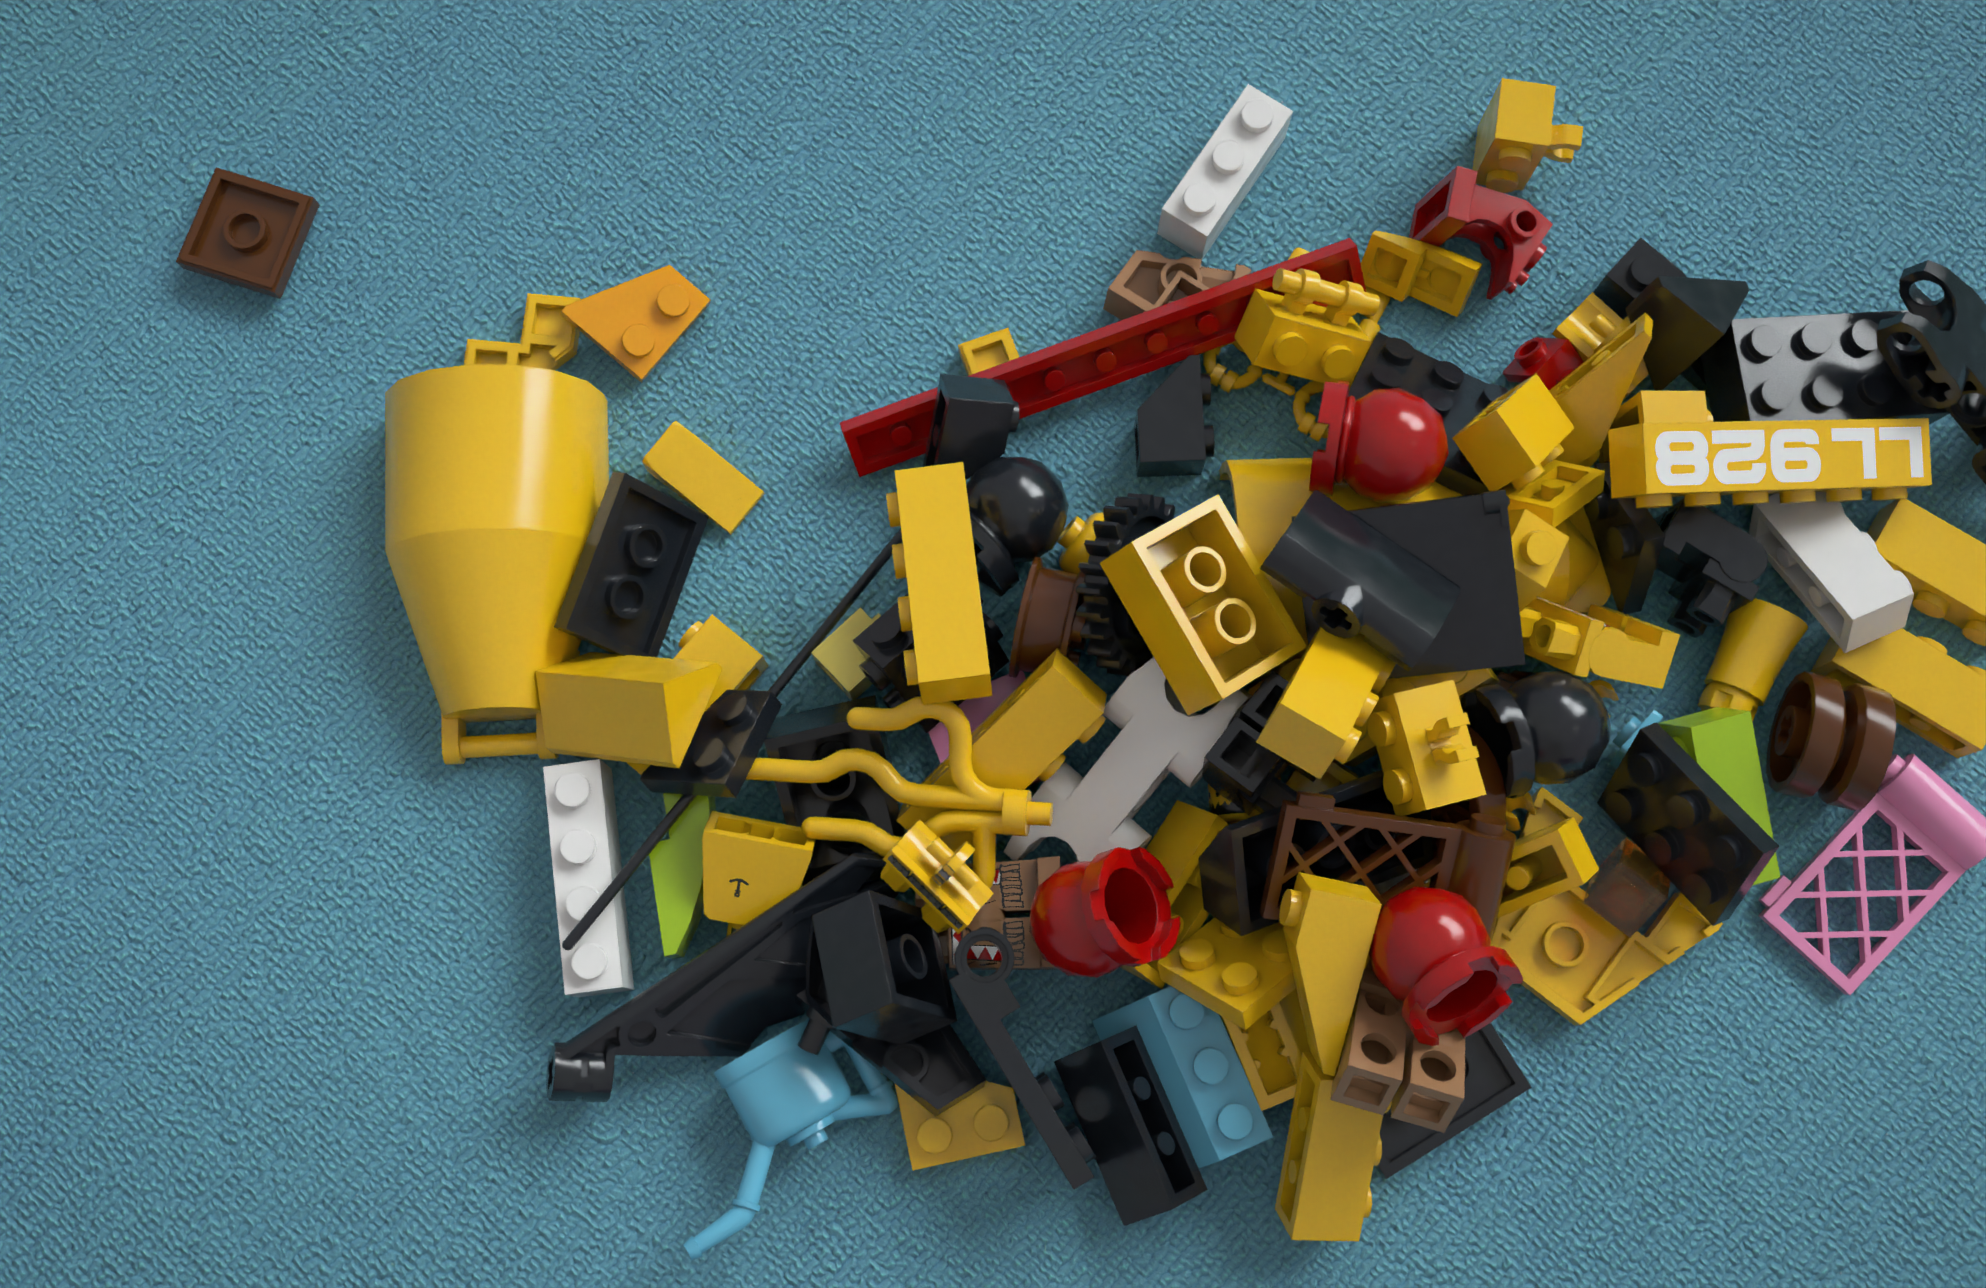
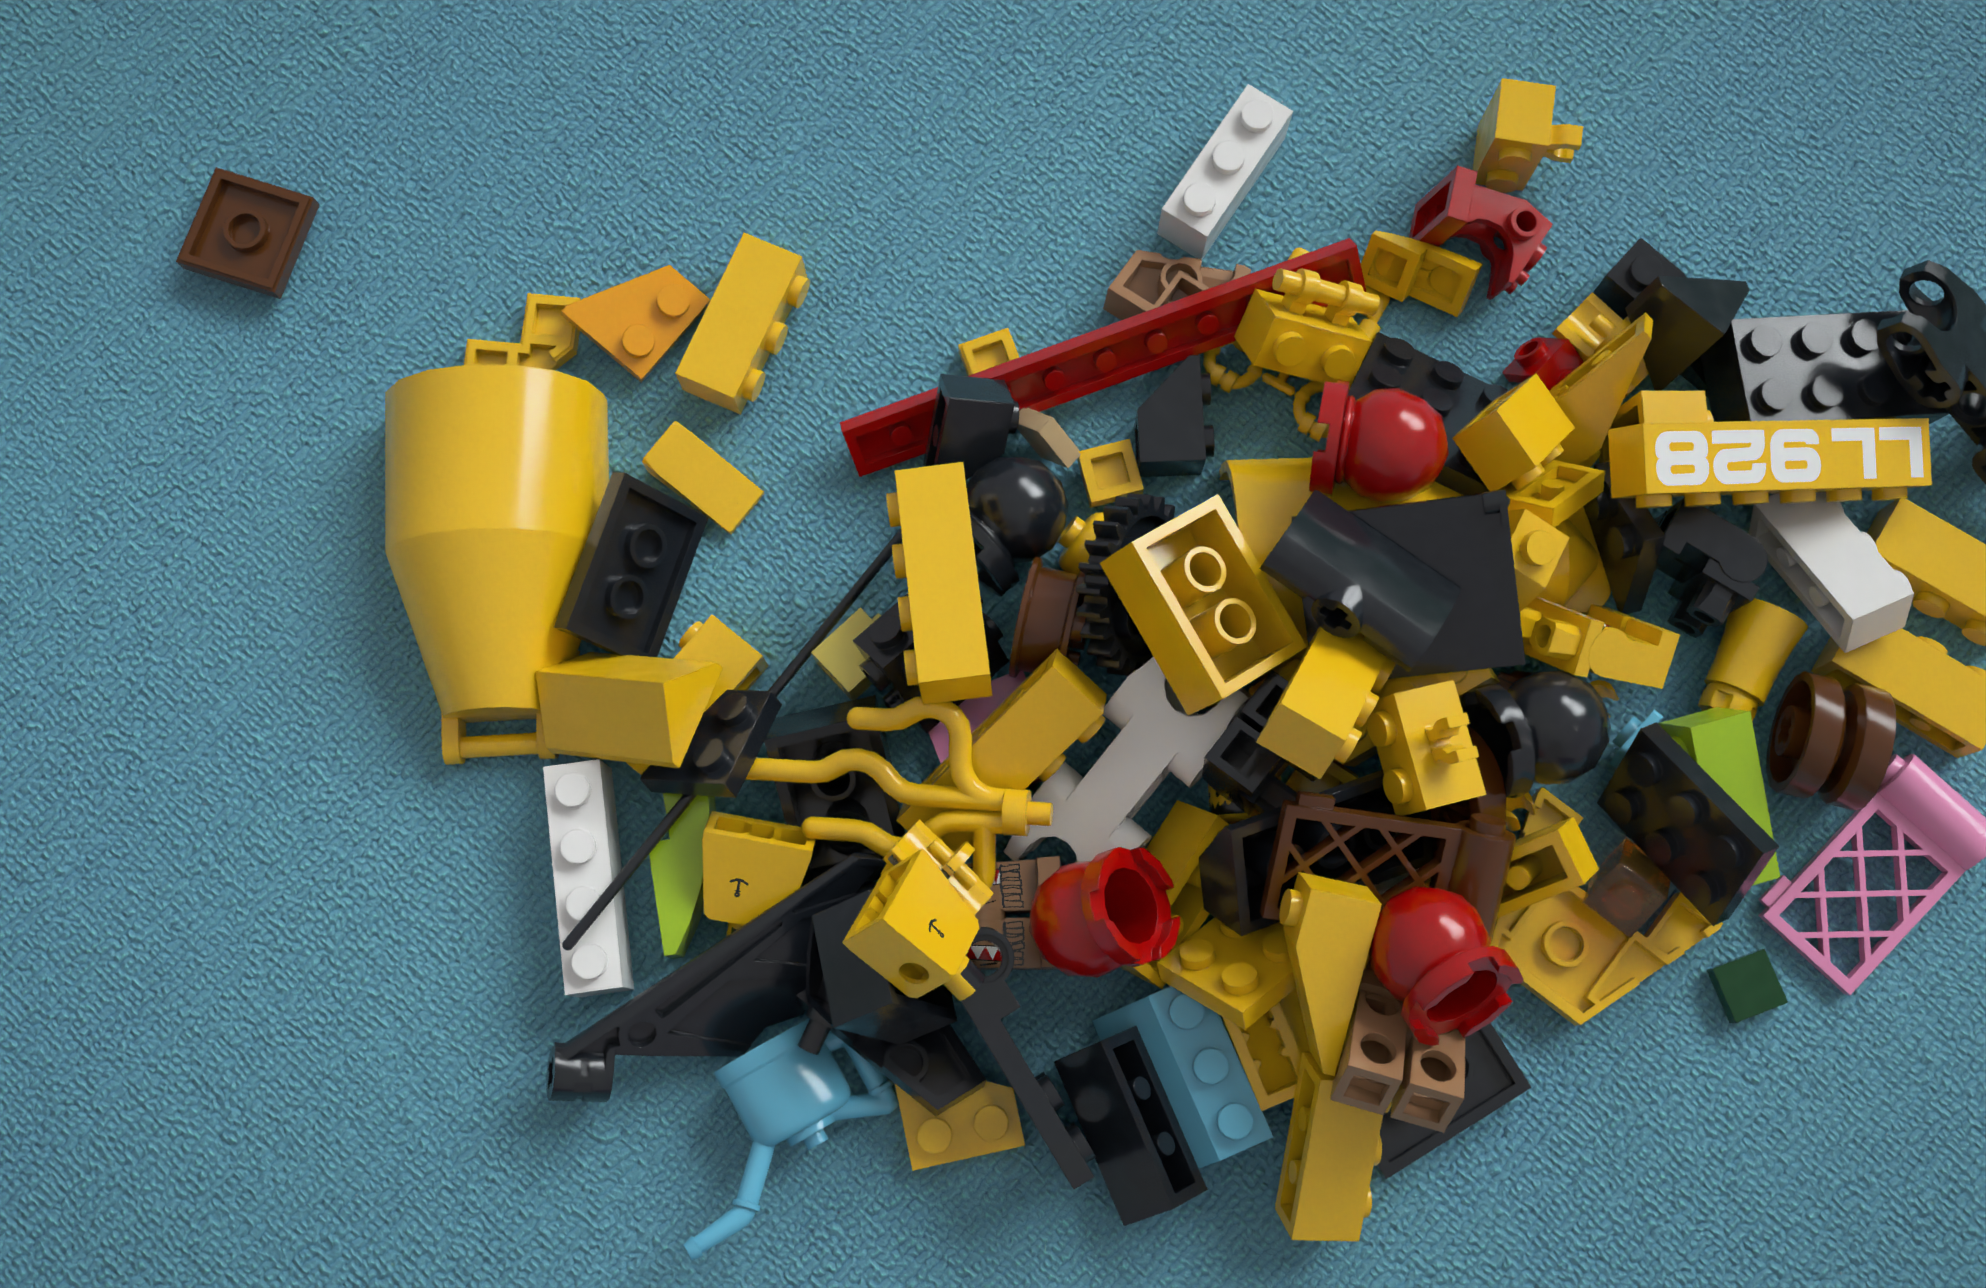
(743, 324): none -> yellow brick
(917, 931): none -> yellow torso
(1047, 437): none -> tan tile
(1109, 472): none -> yellow plate
(1747, 986): none -> dark green tile

